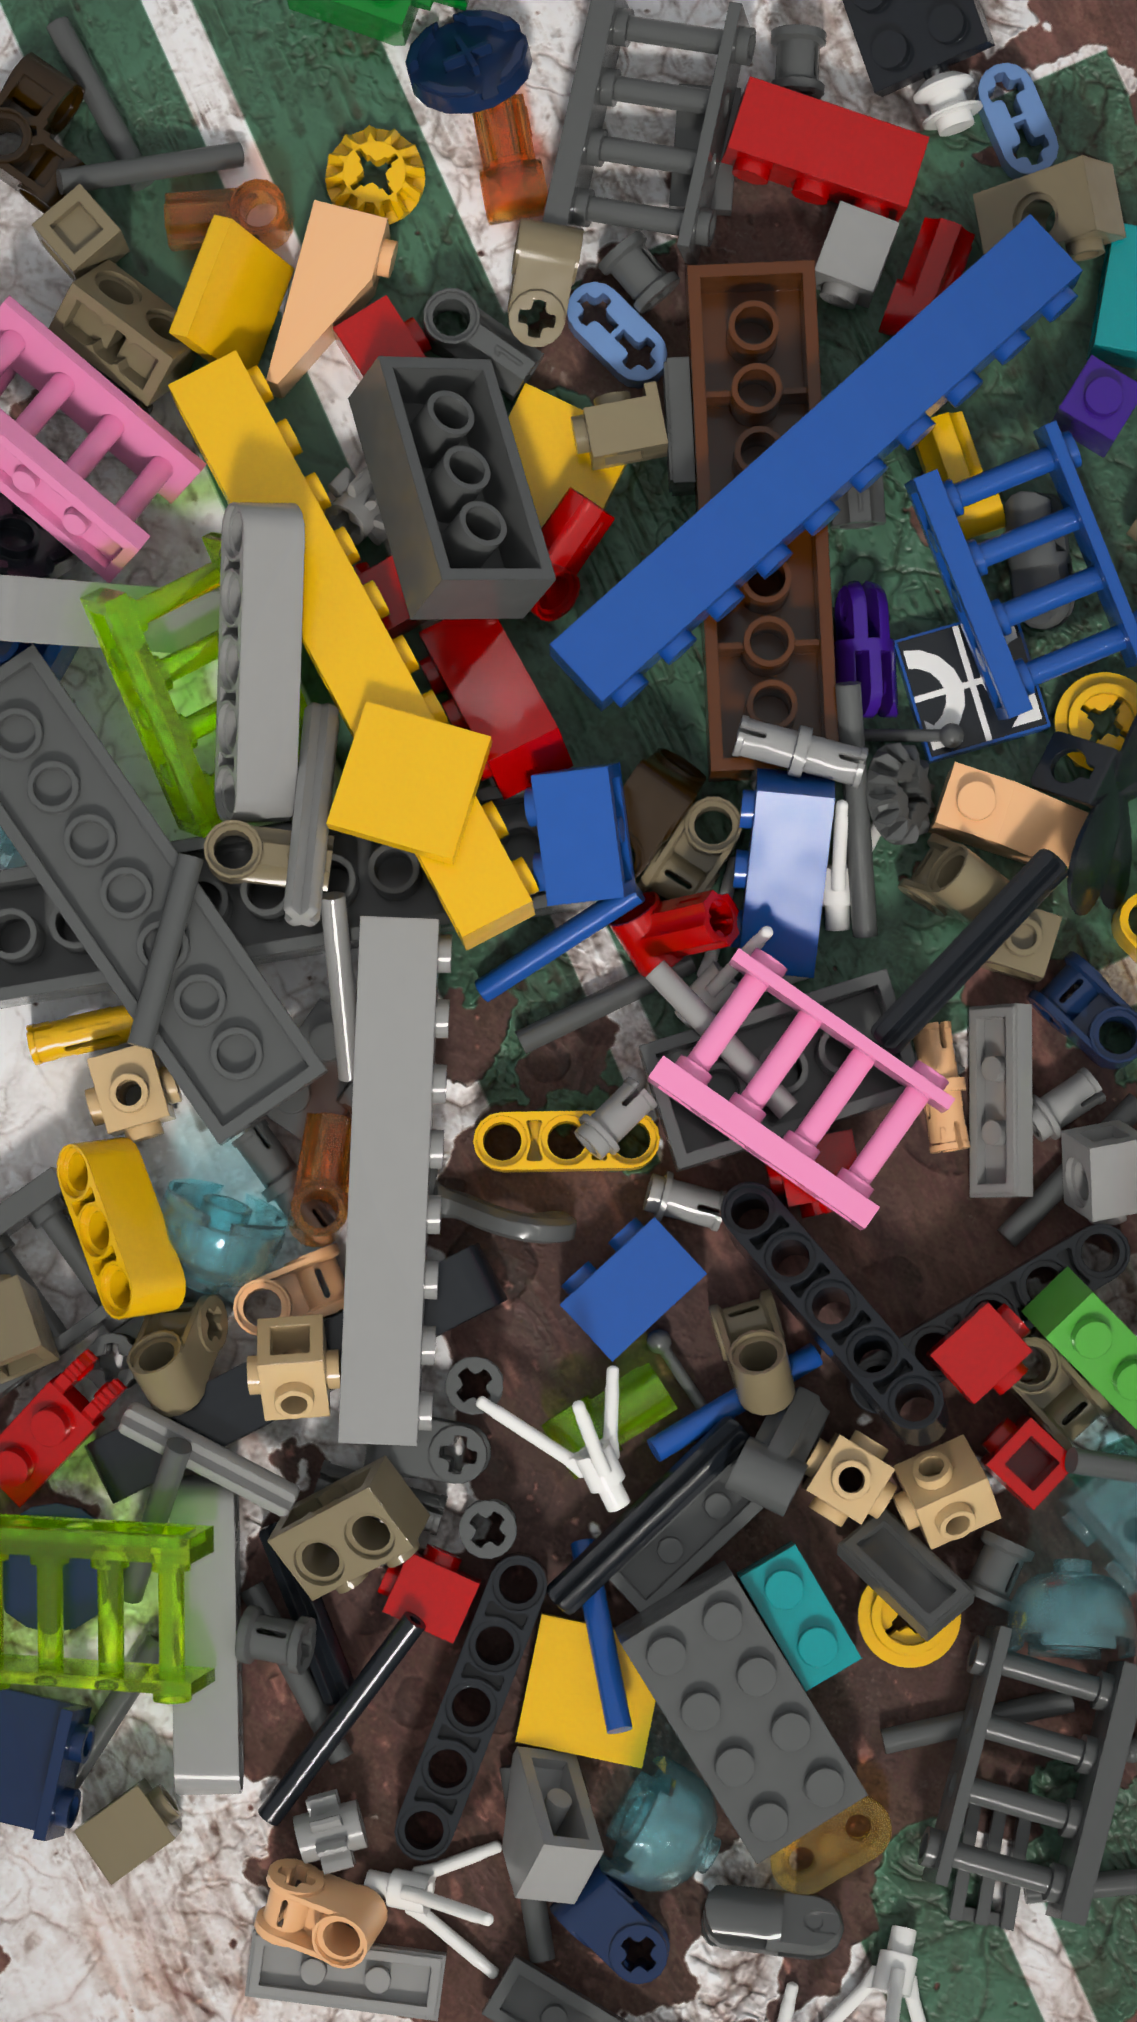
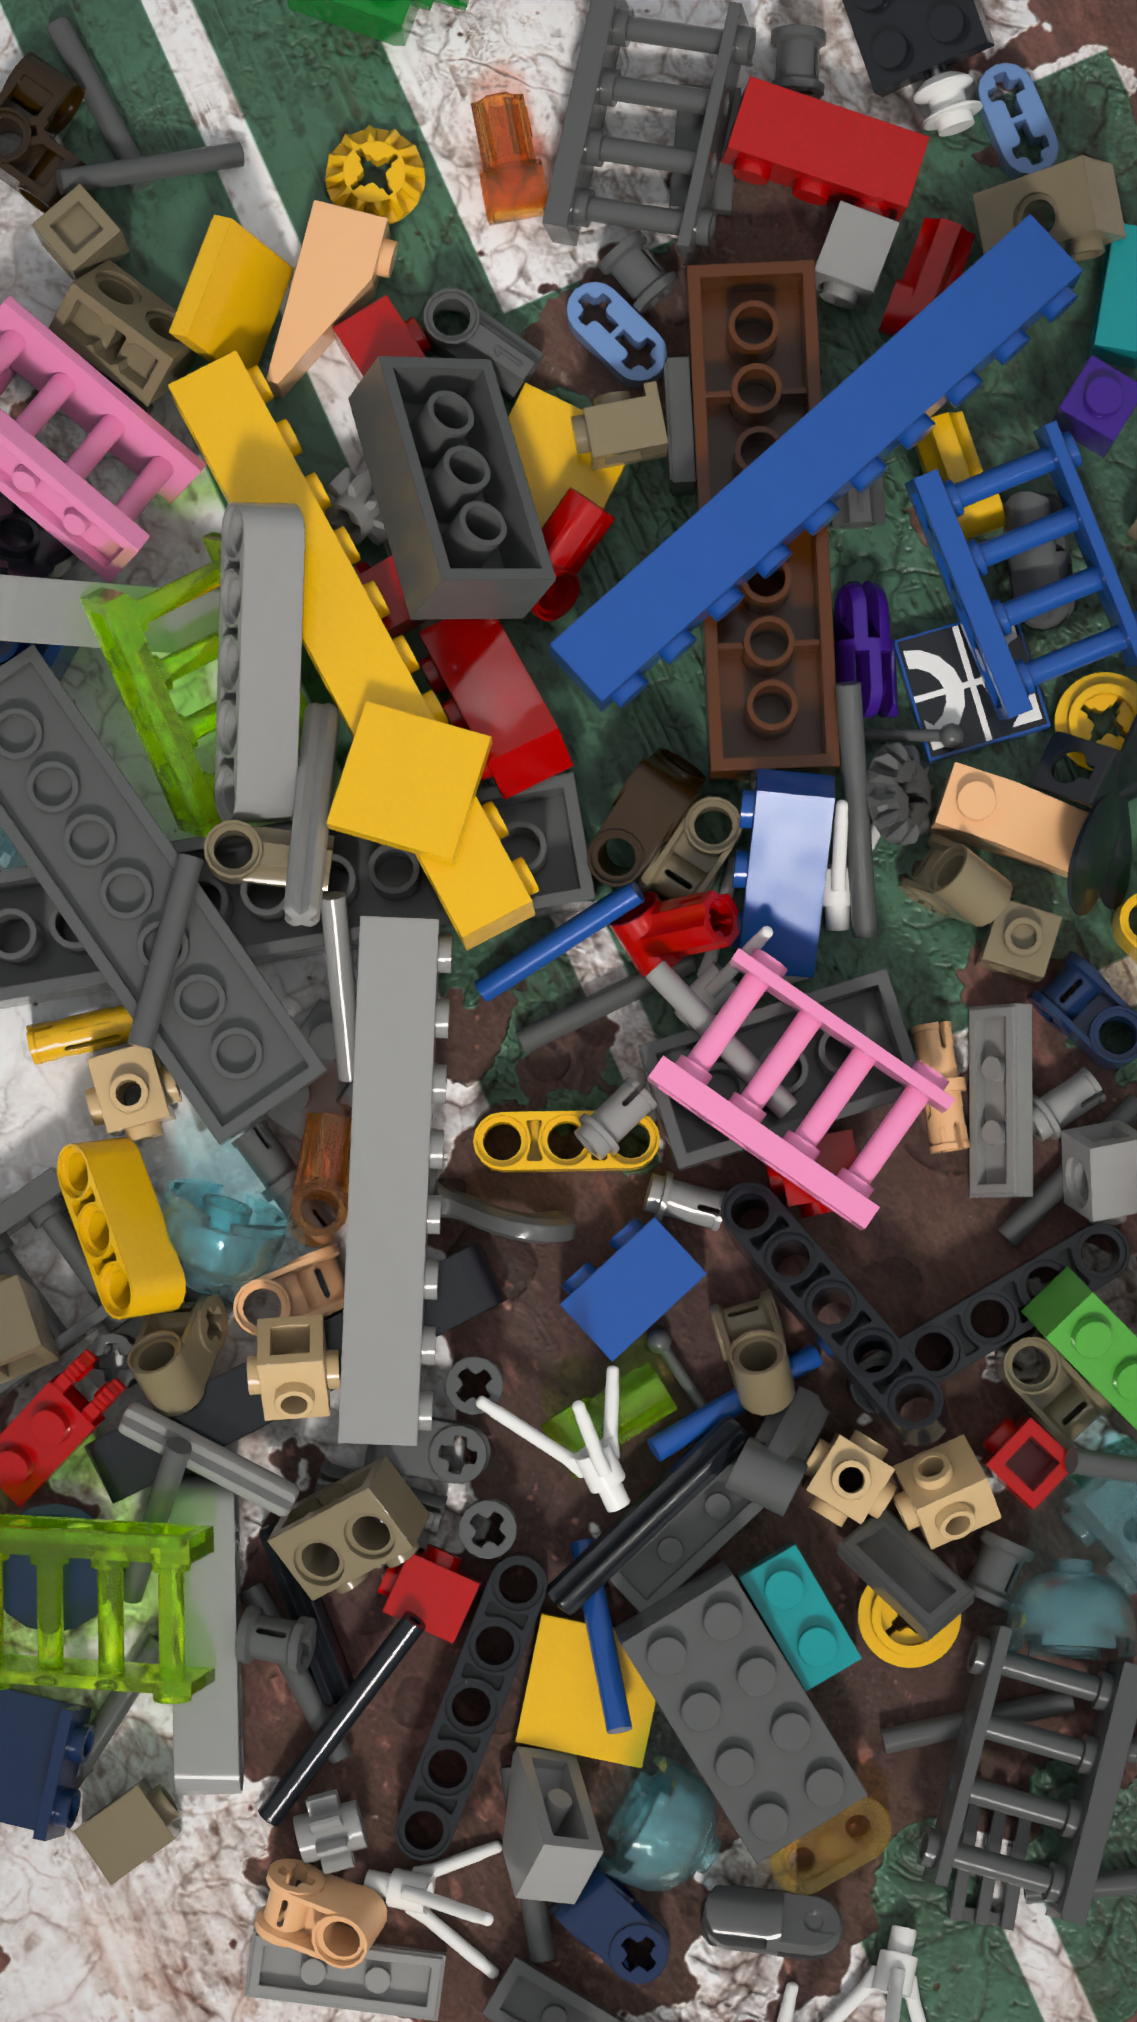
(190, 213): clear orange piece -> none
(469, 62): dark blue tile -> none
(543, 270): dark tan piece -> none
(581, 834): blue brick -> none
(800, 751): light grey pin -> none
(969, 951): black axle -> none
(983, 1352): red brick -> none

